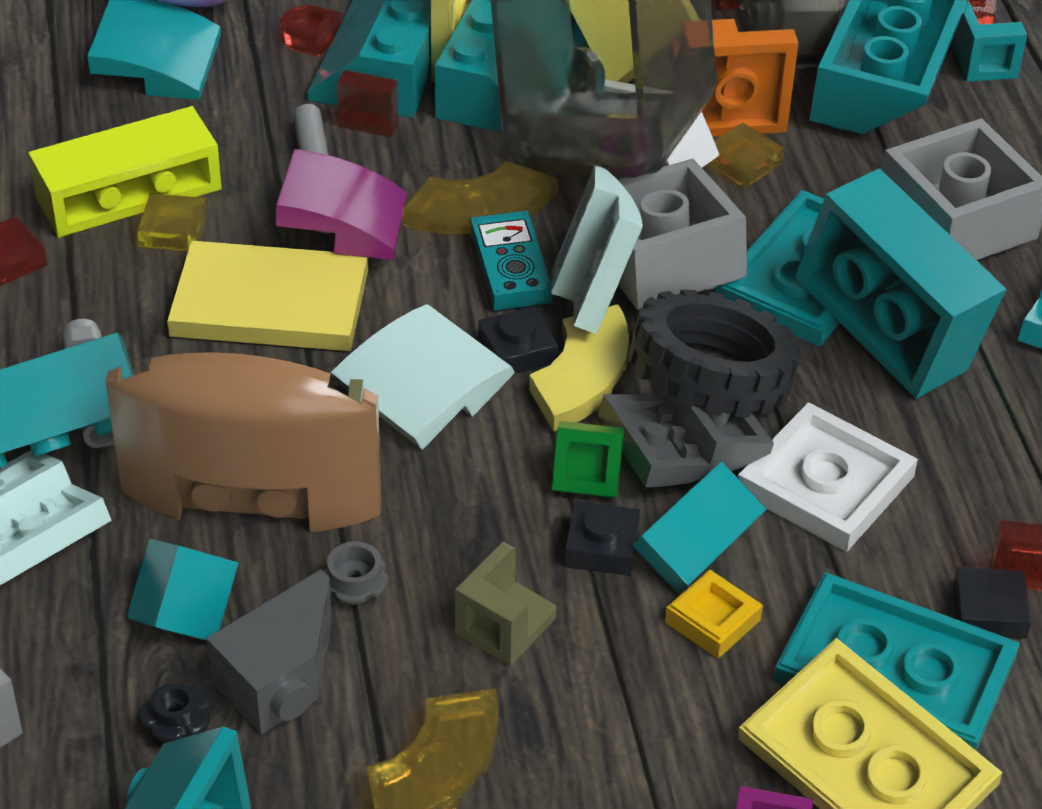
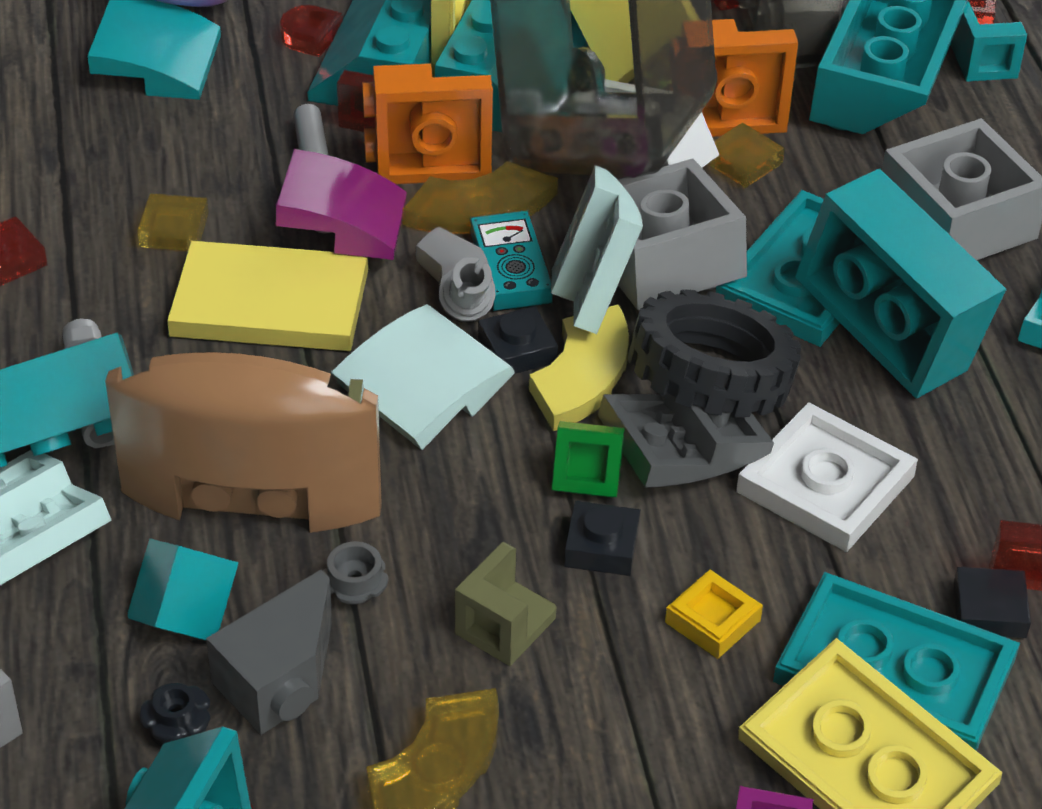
(116, 170): neon yellow brick -> none
(428, 124): none -> orange plate
(462, 274): none -> light grey arm
(699, 527): teal tile -> none

